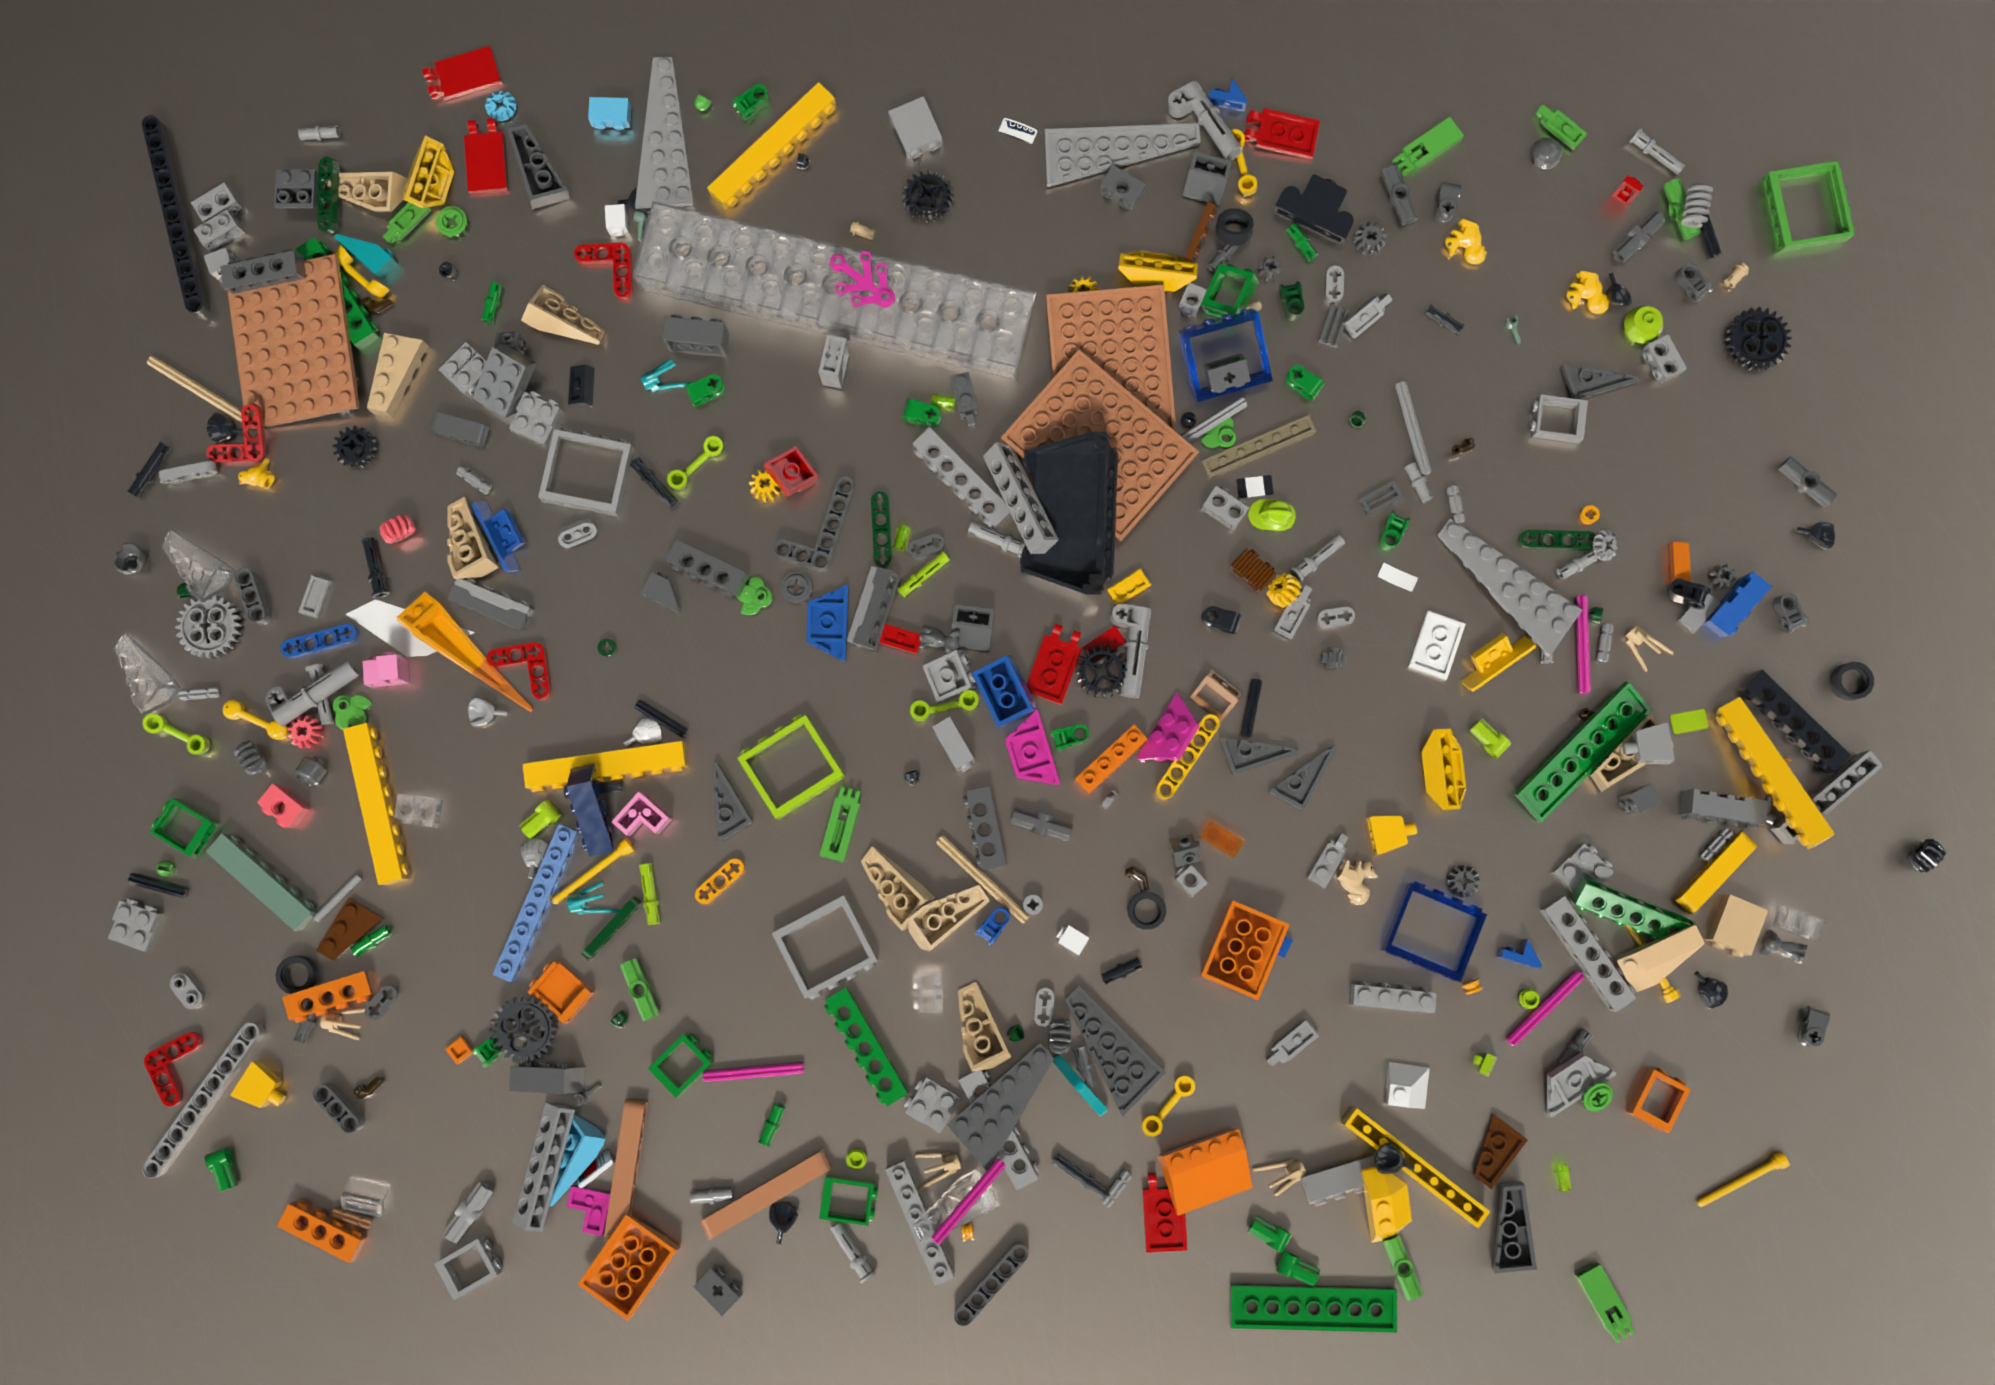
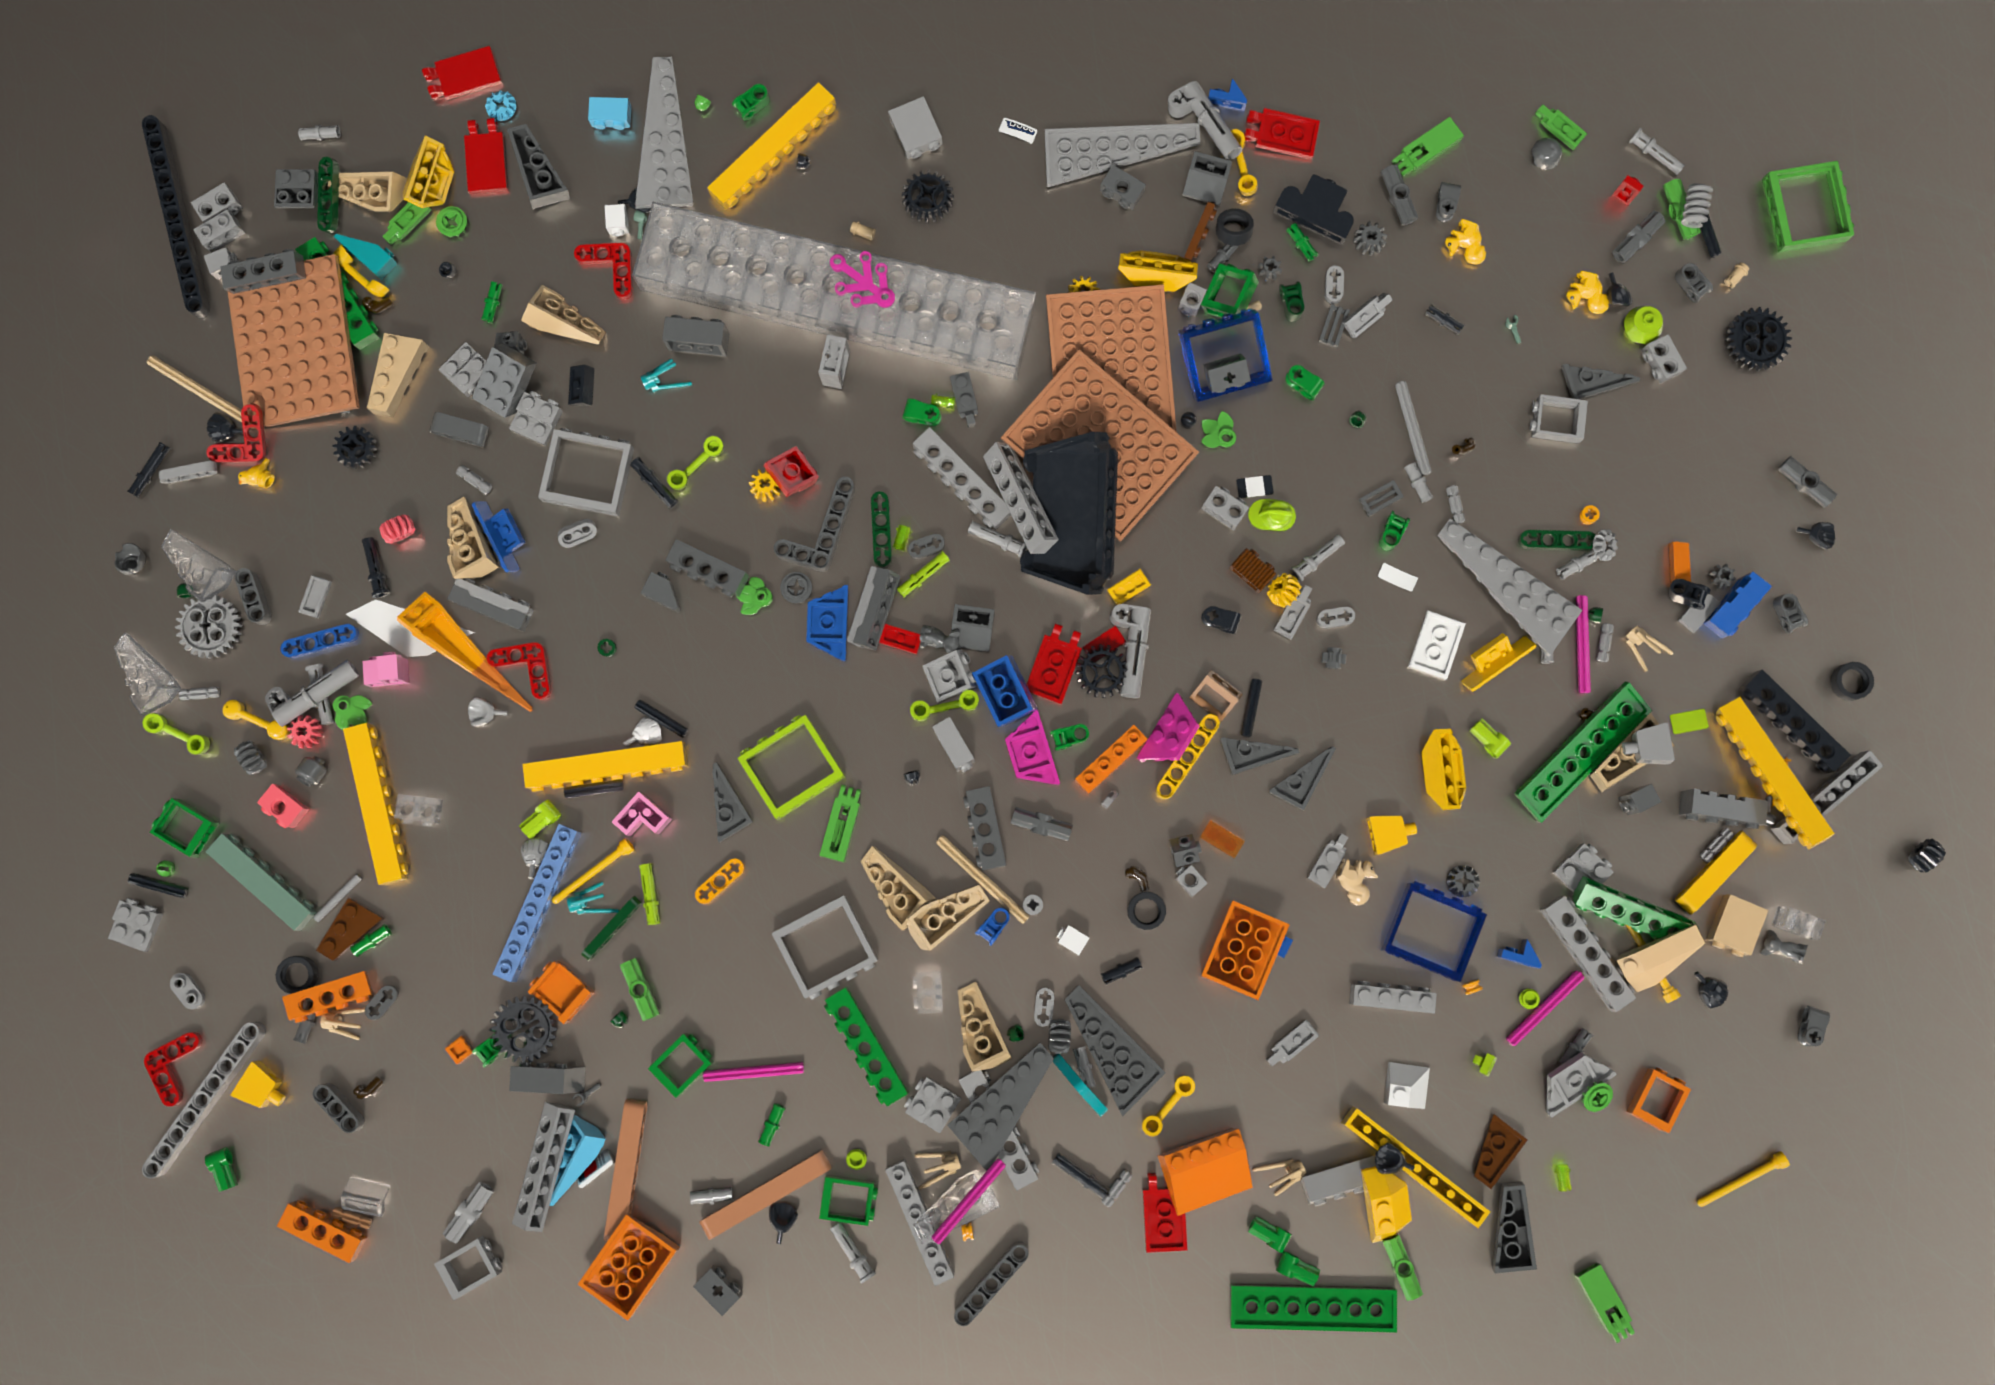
(589, 810): dark blue wedge -> none
(595, 1205): dark pink plate -> none
(703, 390): green piece -> none
(1214, 419): light grey axle -> none
(1258, 446): dark tan tile -> none

